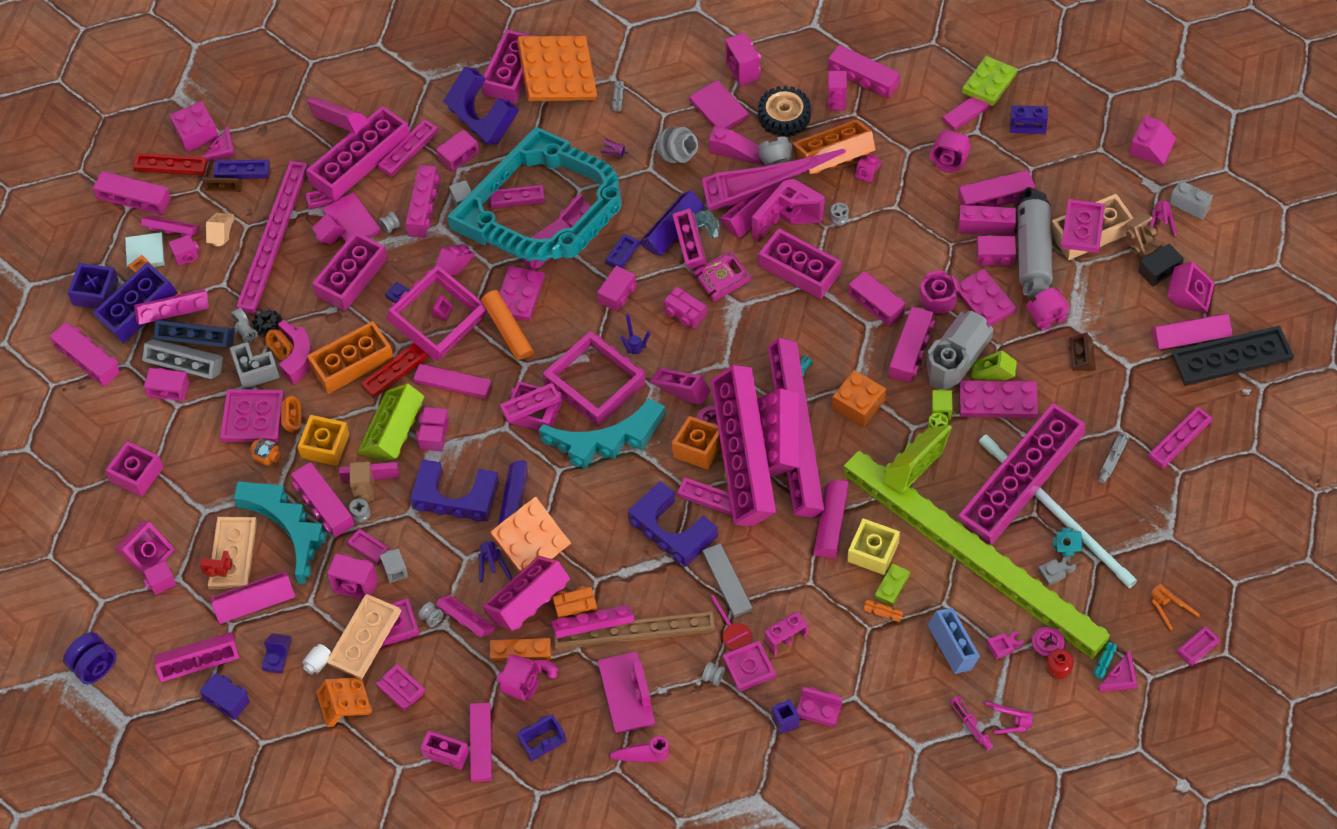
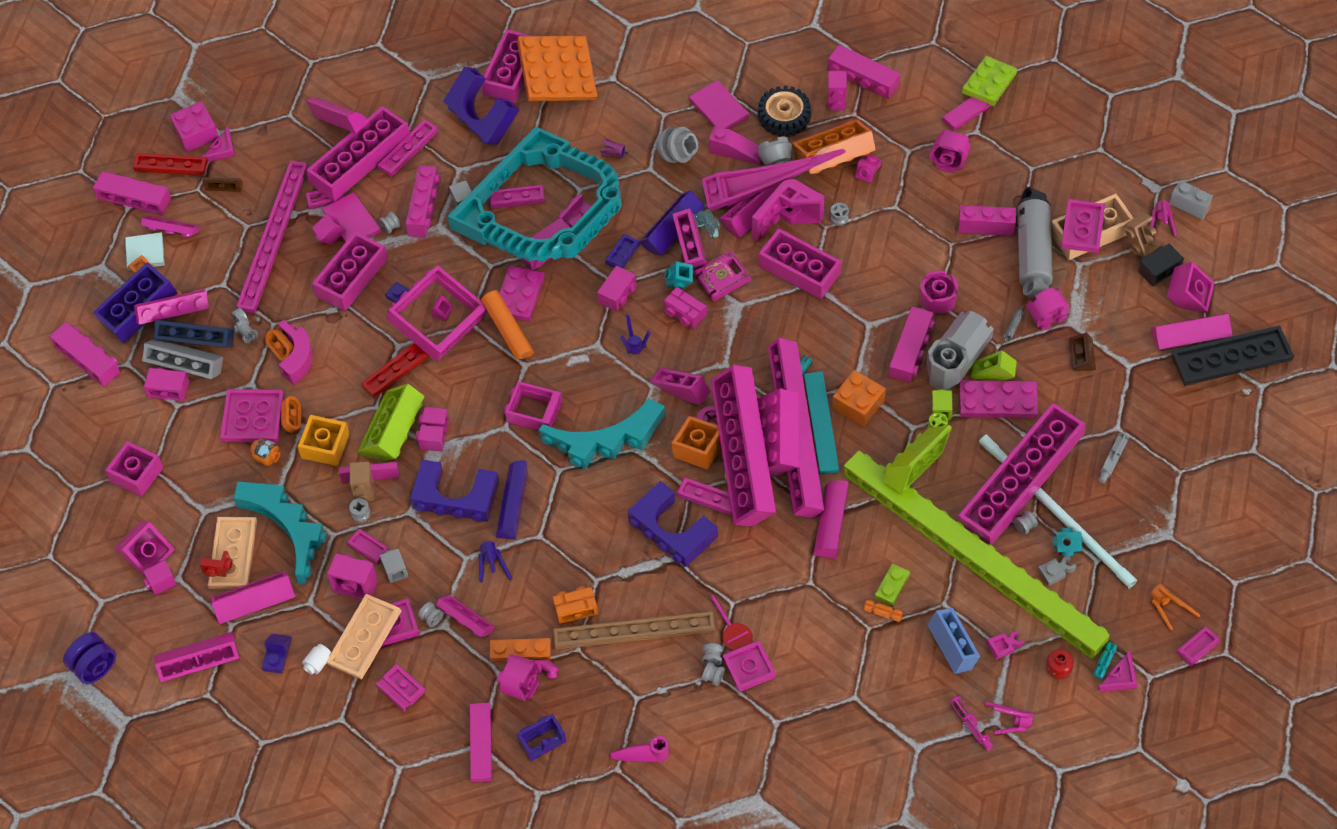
(92, 285): dark purple brick -> none
(184, 250): dark pink brick -> none
(219, 228): light nougat arch -> none
(225, 696): dark purple brick -> none
(242, 169): dark purple plate -> none
(253, 369): light grey brick -> none
(260, 327): black gear -> none
(322, 500): dark pink brick -> none
(342, 698): orange bracket -> none
(350, 357): orange brick -> none
(444, 750): dark pink brick -> none
(452, 381): dark pink tile -> none
(454, 258): dark pink slope -> none
(457, 150): dark pink brick -> none
(526, 593): dark pink brick -> none
(529, 534): orange plate -> none
(530, 402): dark pink plate -> none
(576, 400): dark pink window -> none
(592, 621): dark pink plate -> none
(617, 96): light grey axle -> none
(626, 692): dark pink bracket -> none
(679, 275): none -> teal brick
(712, 654): none -> light grey wheel
(727, 580): light grey tile -> none
(742, 59): dark pink brick -> none
(784, 630): dark pink window -> none
(785, 716): dark purple brick -> none
(819, 706): dark pink bracket -> none
(821, 423): none -> teal tile
(873, 546): light yellow brick -> none
(877, 298): dark pink brick -> none
(985, 297): dark pink plate -> none
(996, 191): dark pink brick -> none
(996, 250): dark pink brick -> none
(1013, 324): none -> light grey piece
(1025, 522): none -> light grey wheel
(1028, 115): dark purple window -> none
(1044, 634): dark pink gear -> none
(1152, 141): dark pink slope -> none
(1179, 437): dark pink tile -> none

